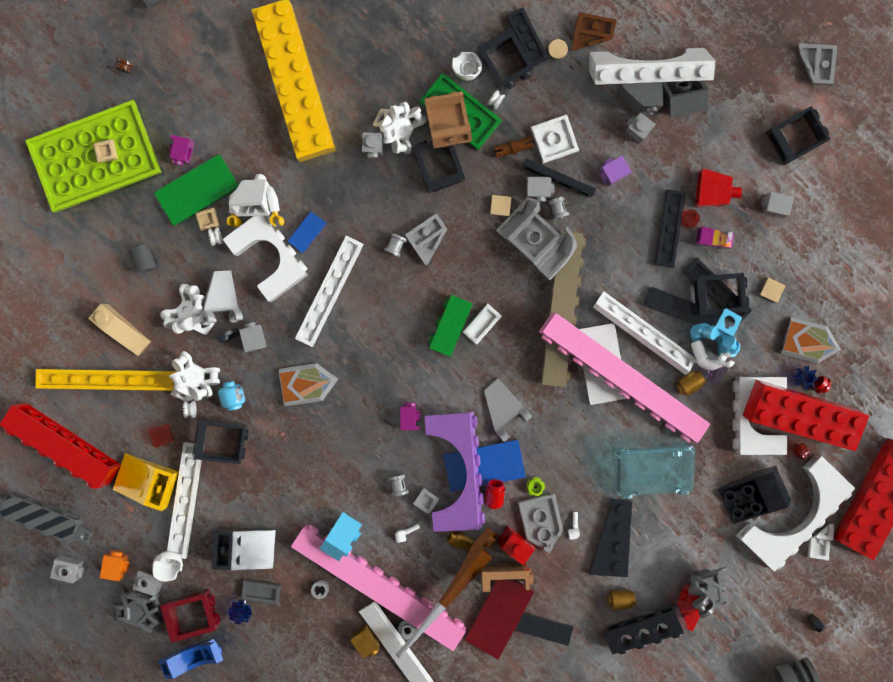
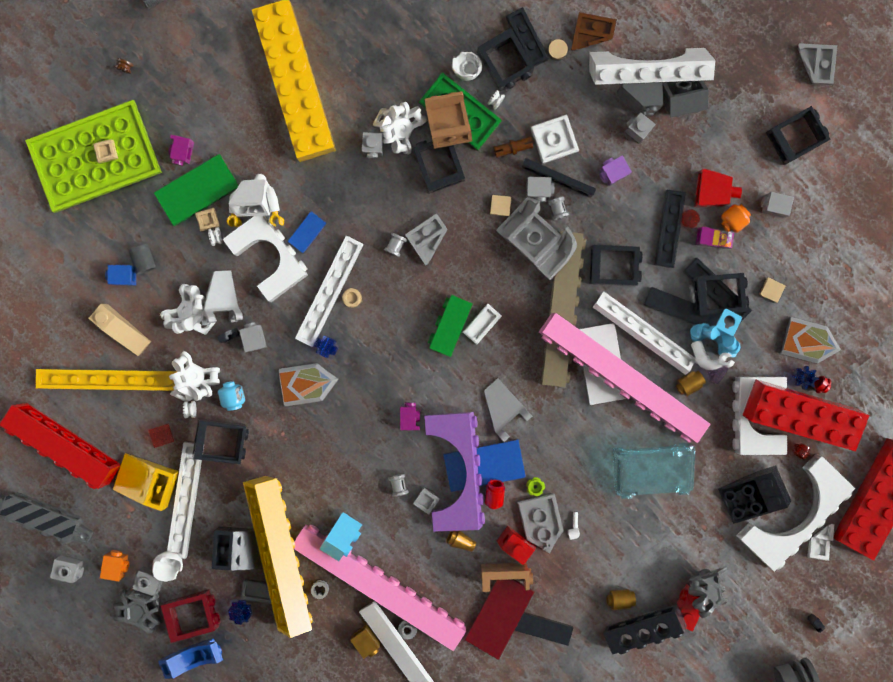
(121, 275): none -> blue brick
(278, 556): none -> yellow brick
(326, 346): none -> clear blue gear
(352, 297): none -> tan tile
(400, 535): white hand -> none
(472, 565): reddish brown plate -> none
(595, 260): none -> black window
(614, 544): black wing -> none
(735, 218): none -> orange head

